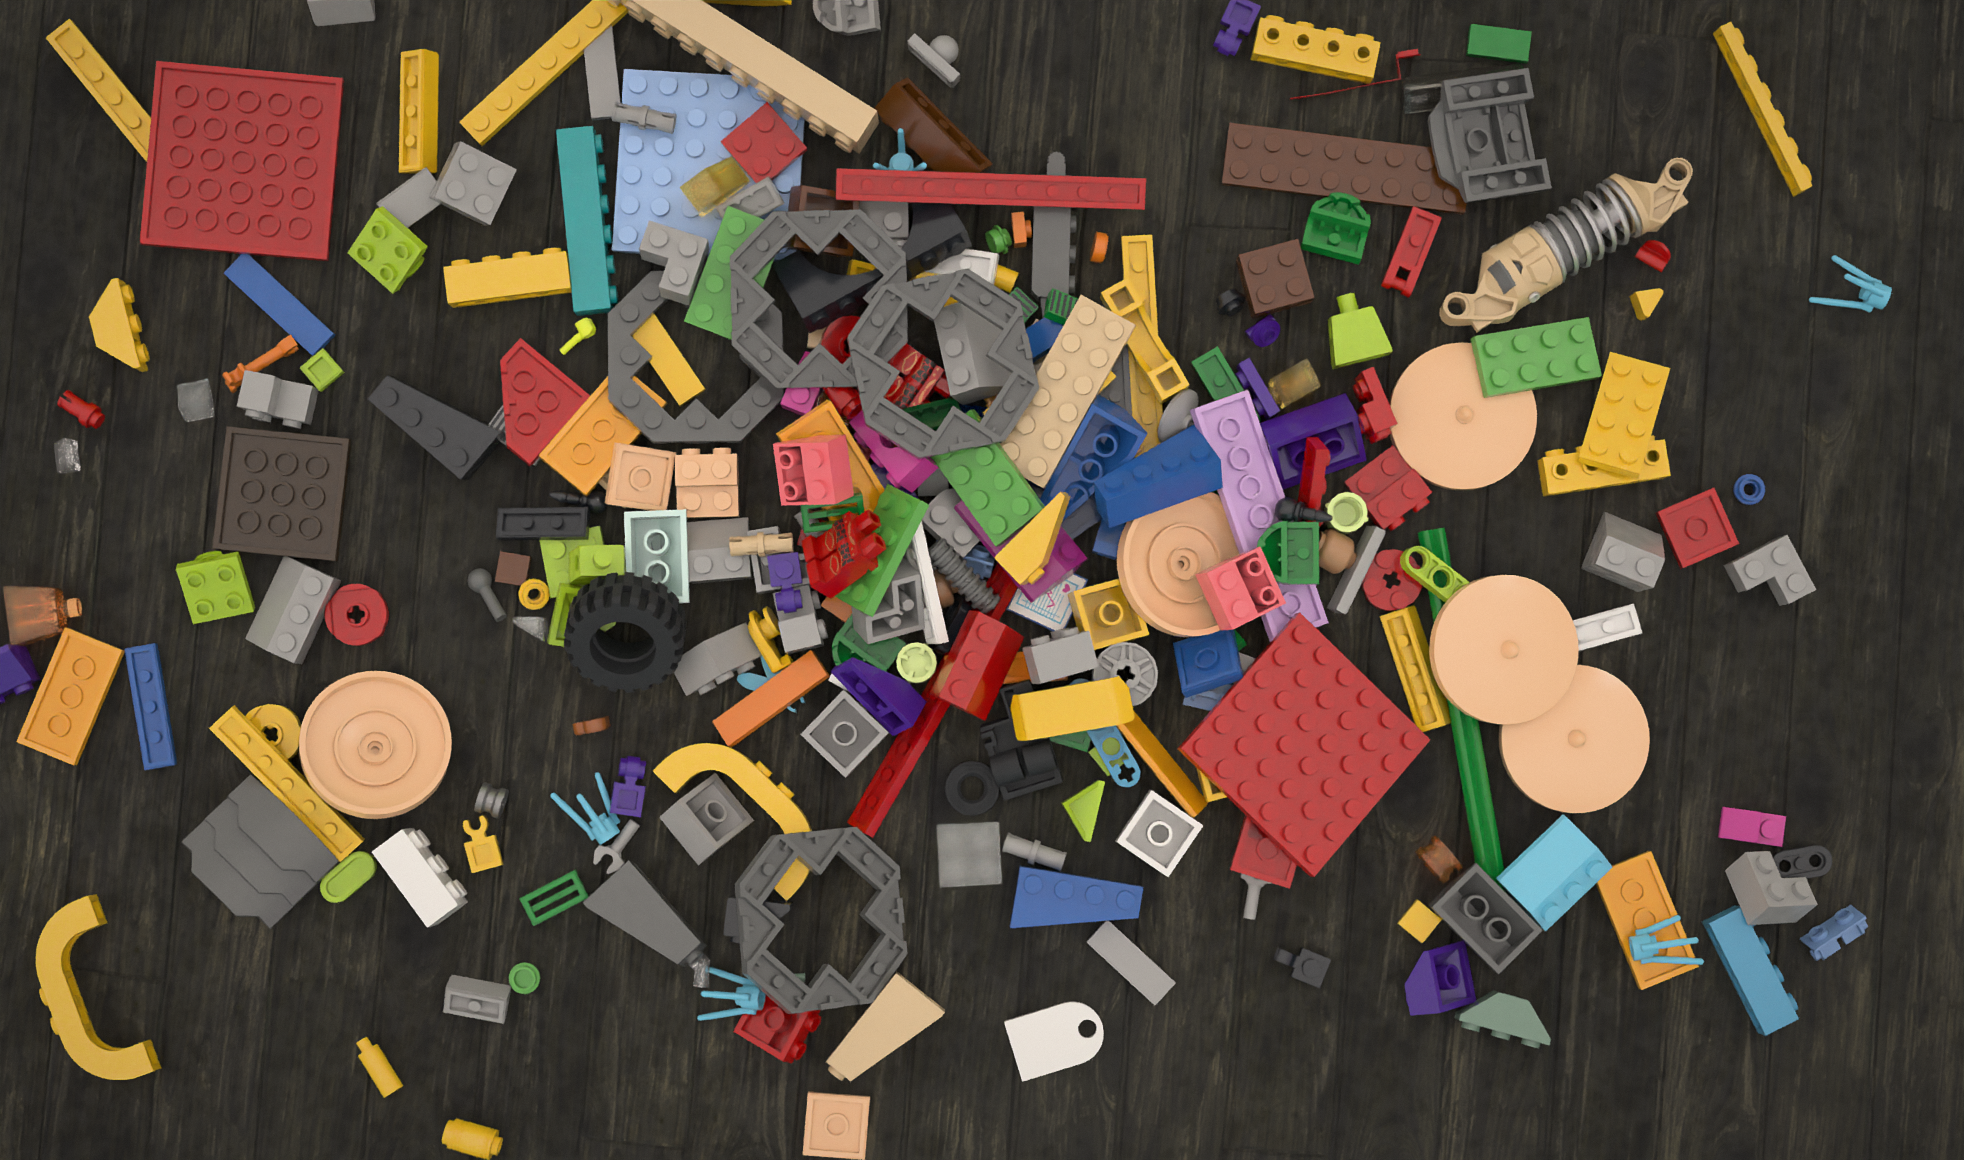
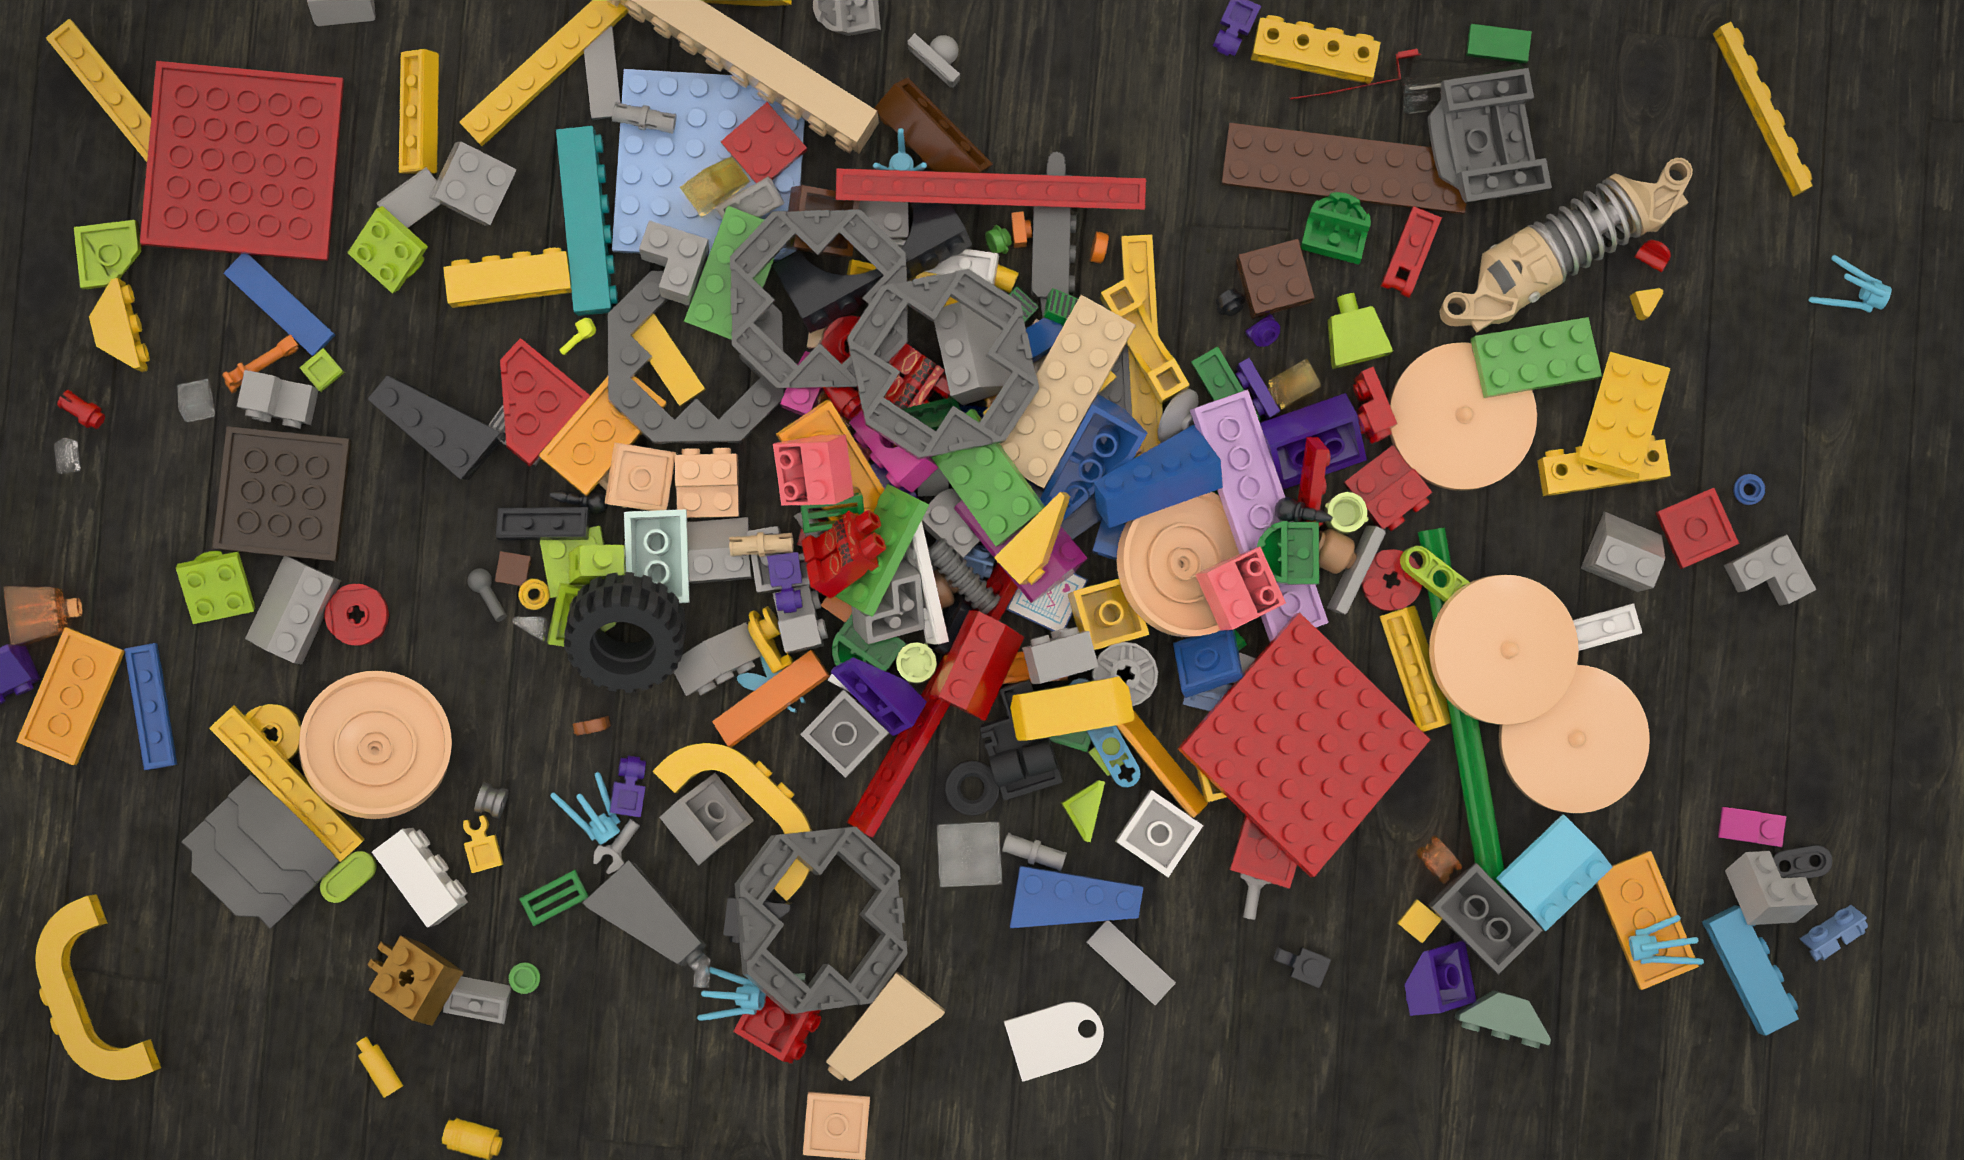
(105, 251): none -> lime plate
(414, 979): none -> pearl gold hinge

